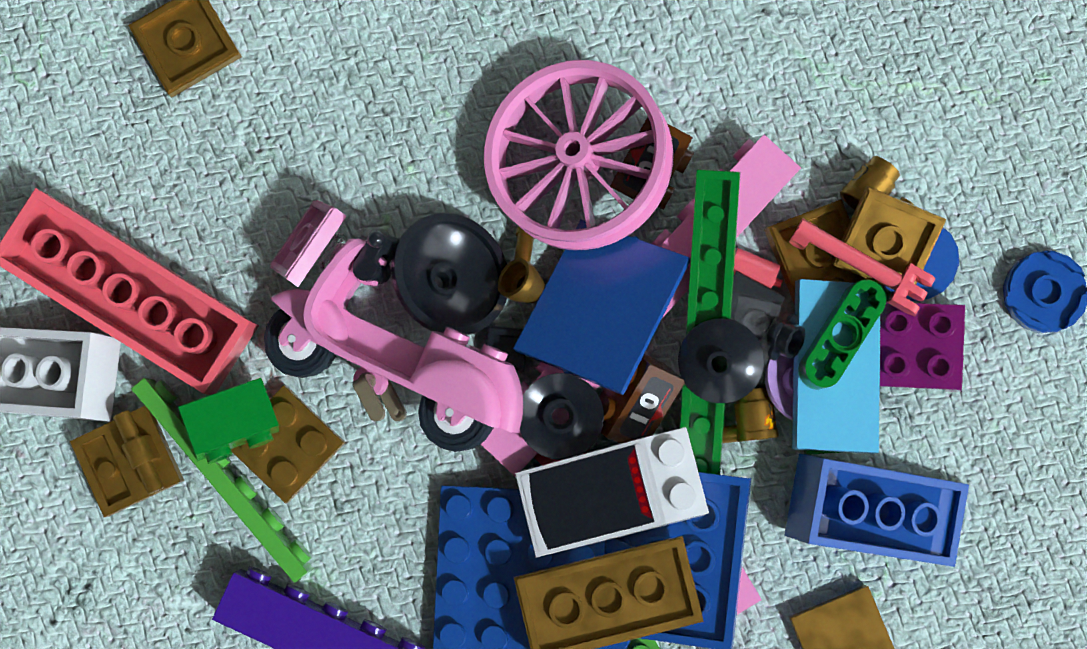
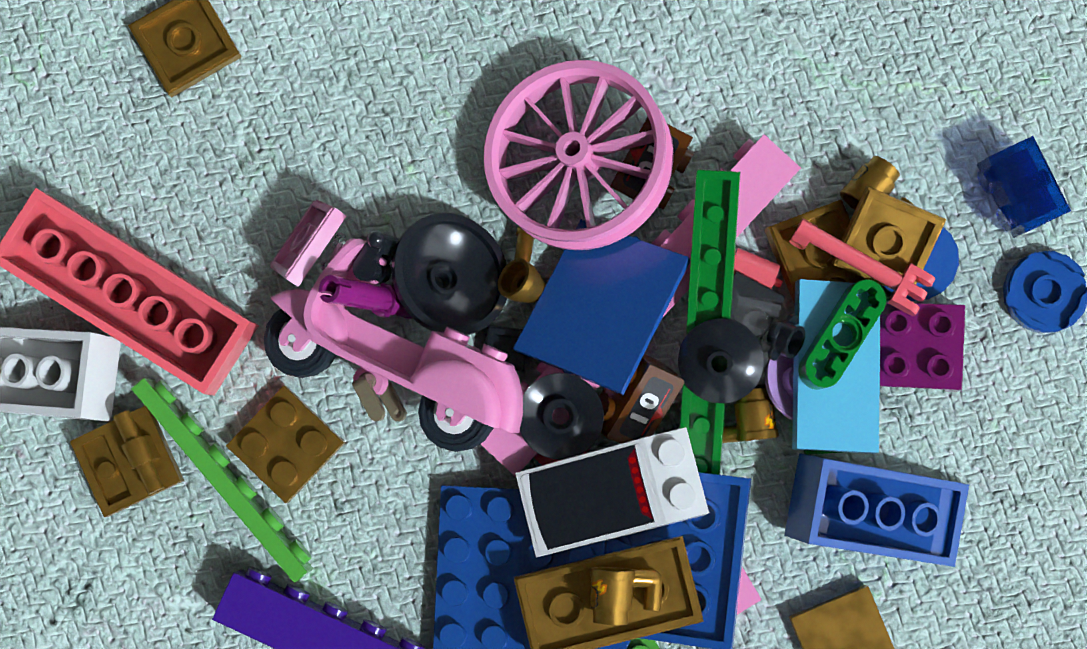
(230, 420): green brick -> none
(379, 299): none -> magenta pin
(613, 593): none -> pearl gold piece
(1022, 187): none -> clear blue brick

